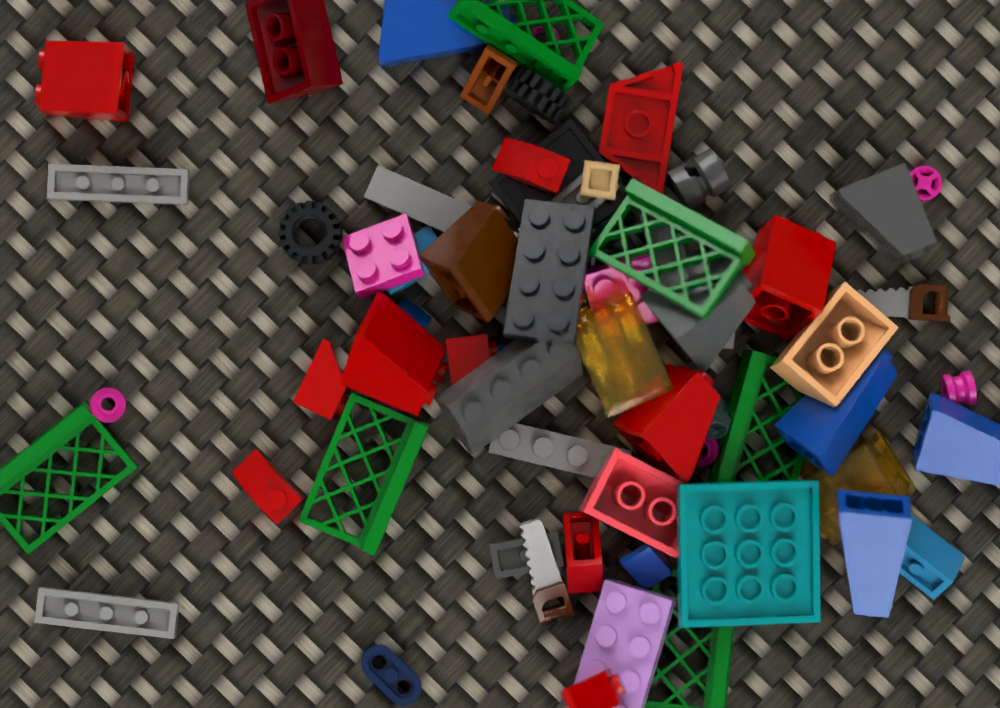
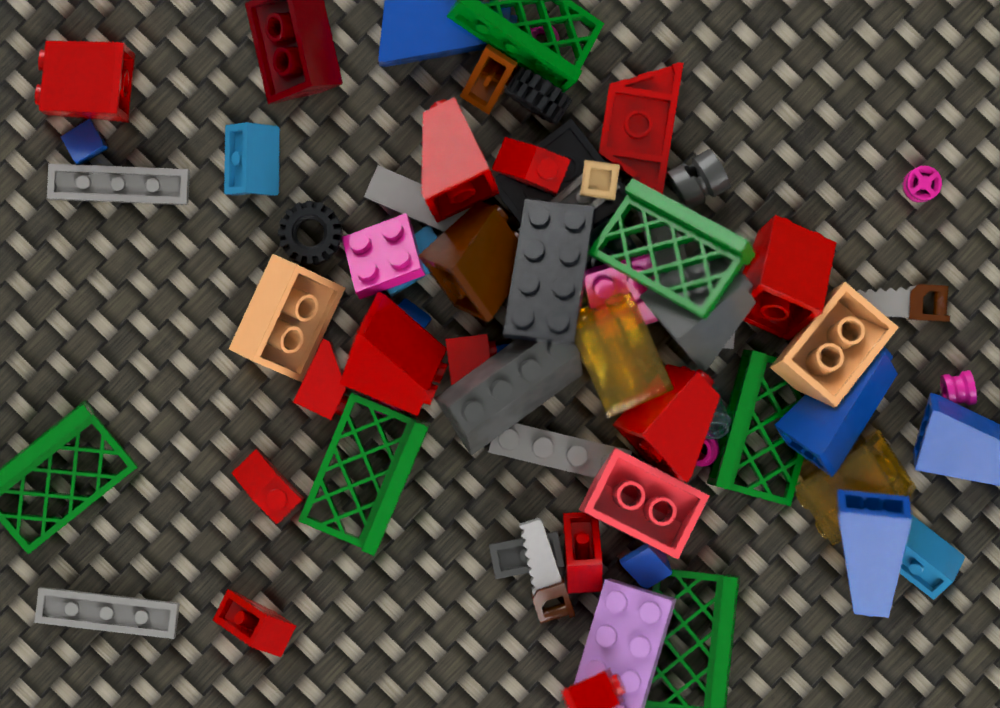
(84, 142): none -> blue slope
(108, 416): dark pink plate -> none
(251, 159): none -> dark azure panel
(254, 623): none -> red slope
(287, 318): none -> light nougat slope
(391, 674): dark blue plate -> none
(452, 162): none -> slope
(748, 553): teal plate -> none
(888, 213): dark grey slope -> none

